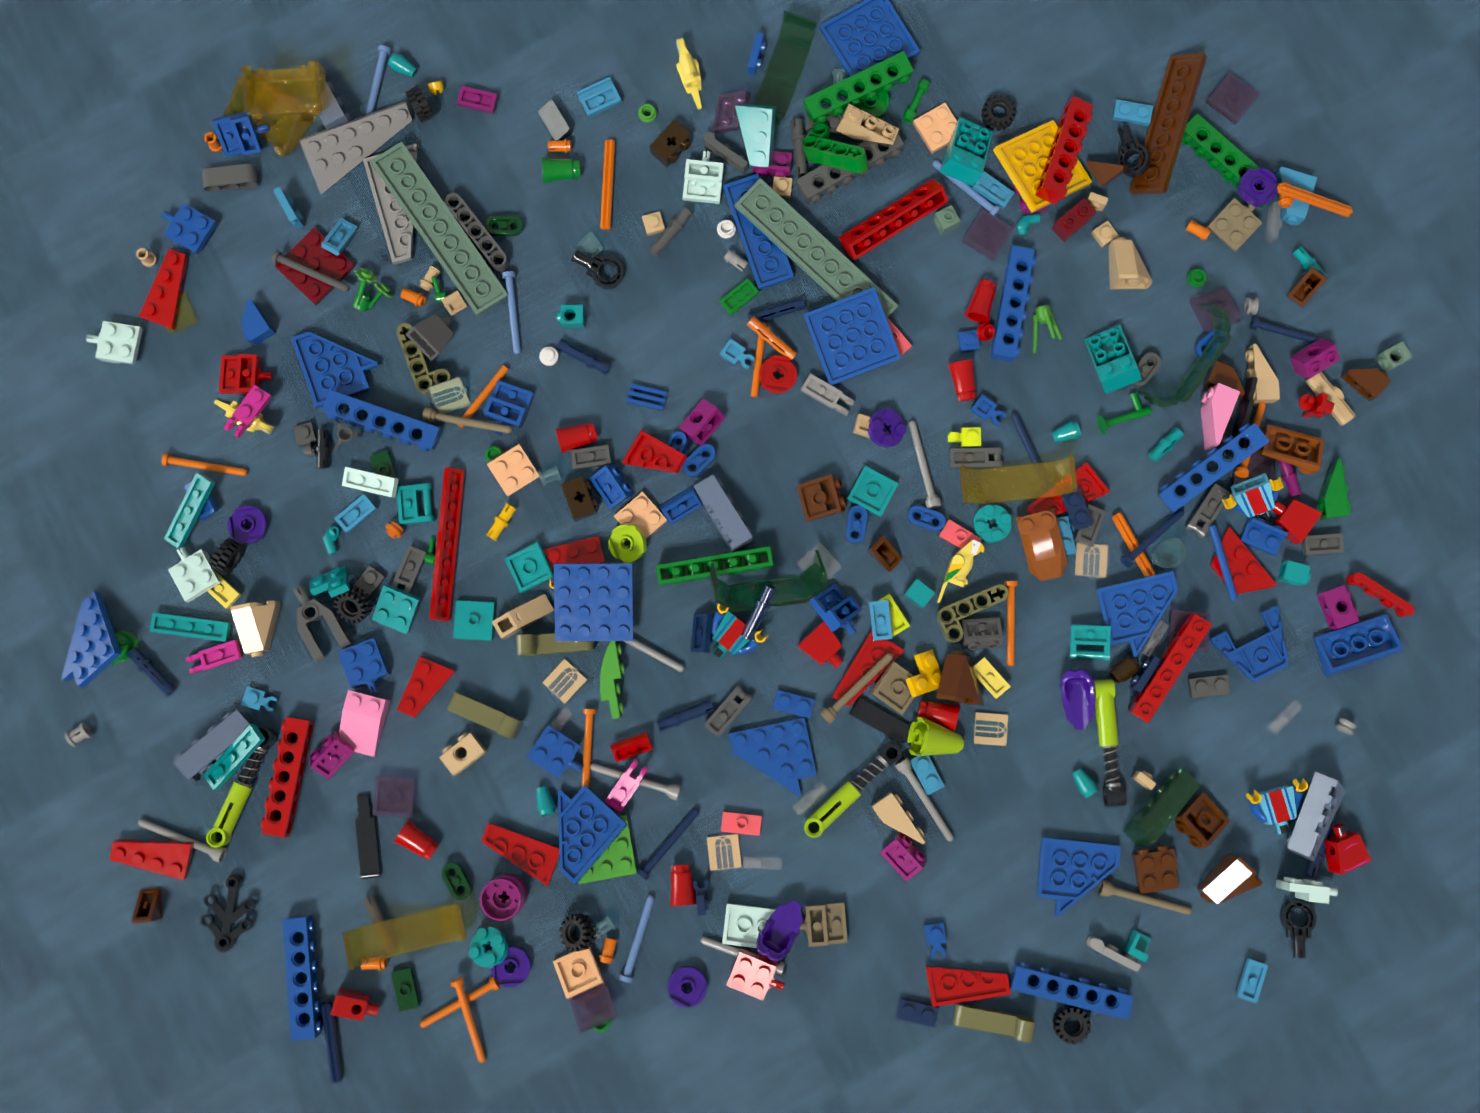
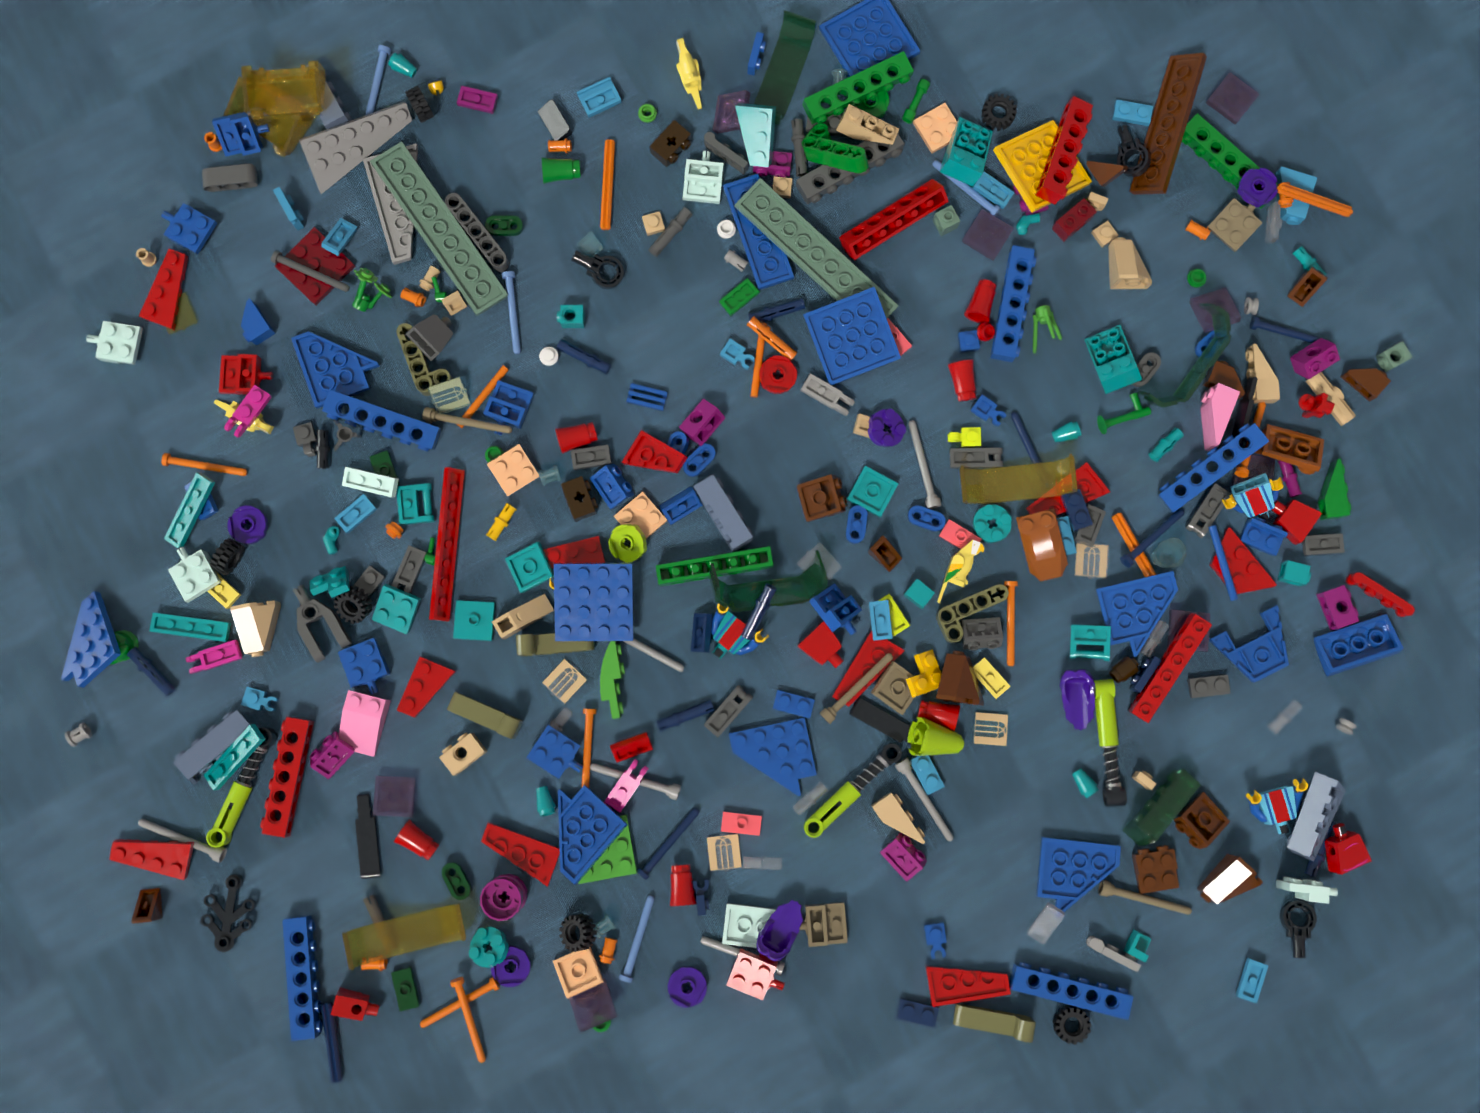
(1046, 923): none -> clear plate

